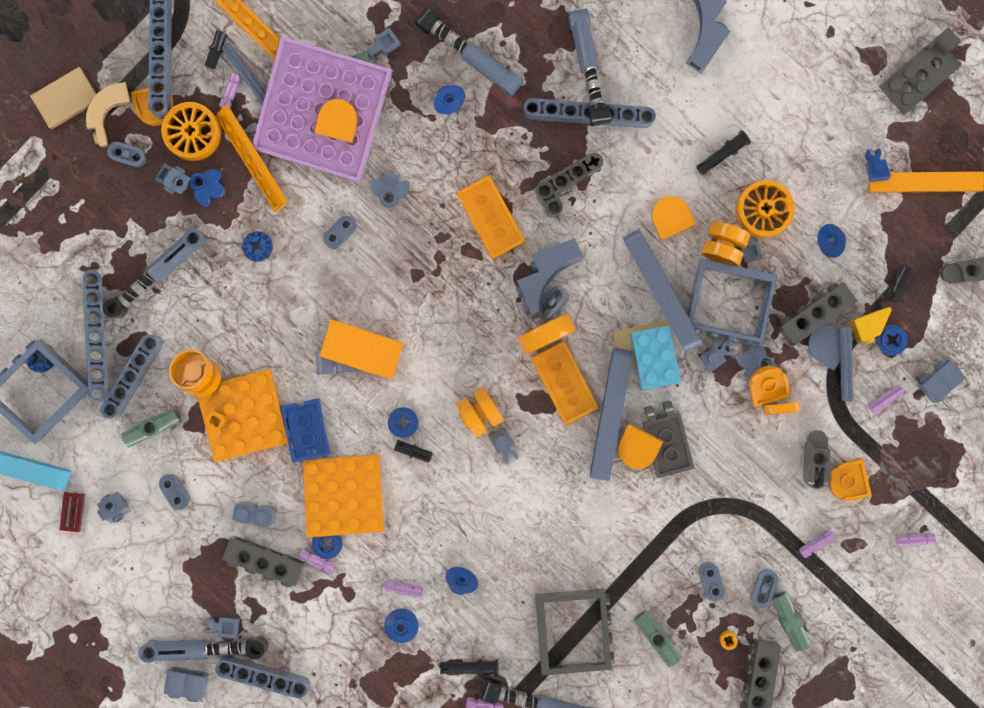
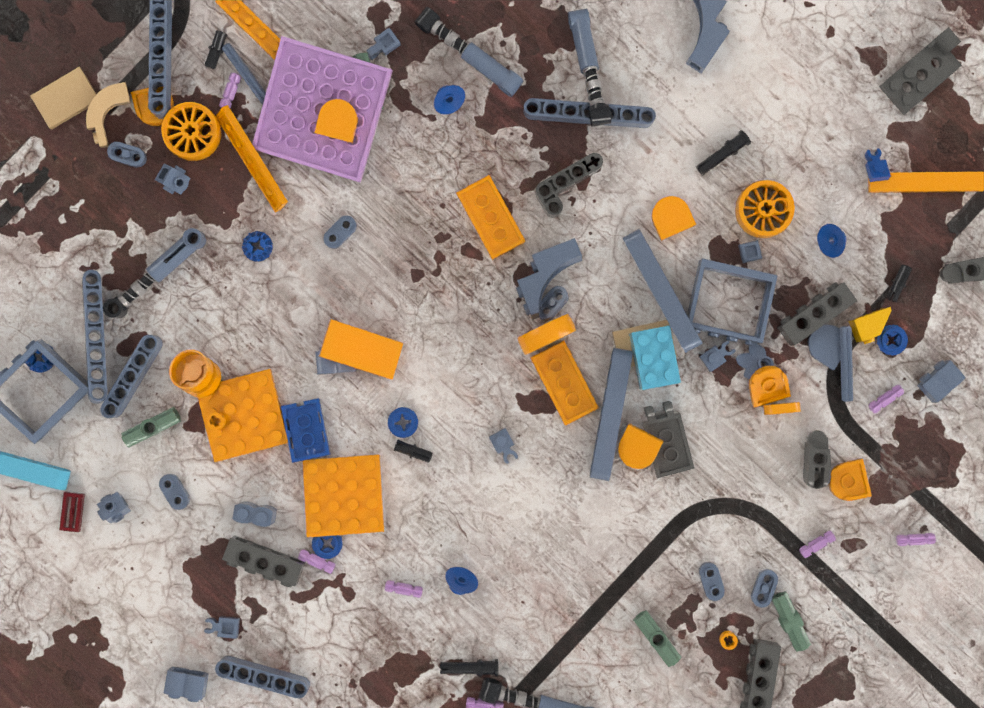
(200, 649): piece -> none
(210, 187): blue plate -> none
(390, 187): sand blue plate -> none
(404, 617): blue piece -> none
(475, 415): light orange wheel -> none
(605, 621): dark grey window -> none
(727, 238): light orange wheel -> none

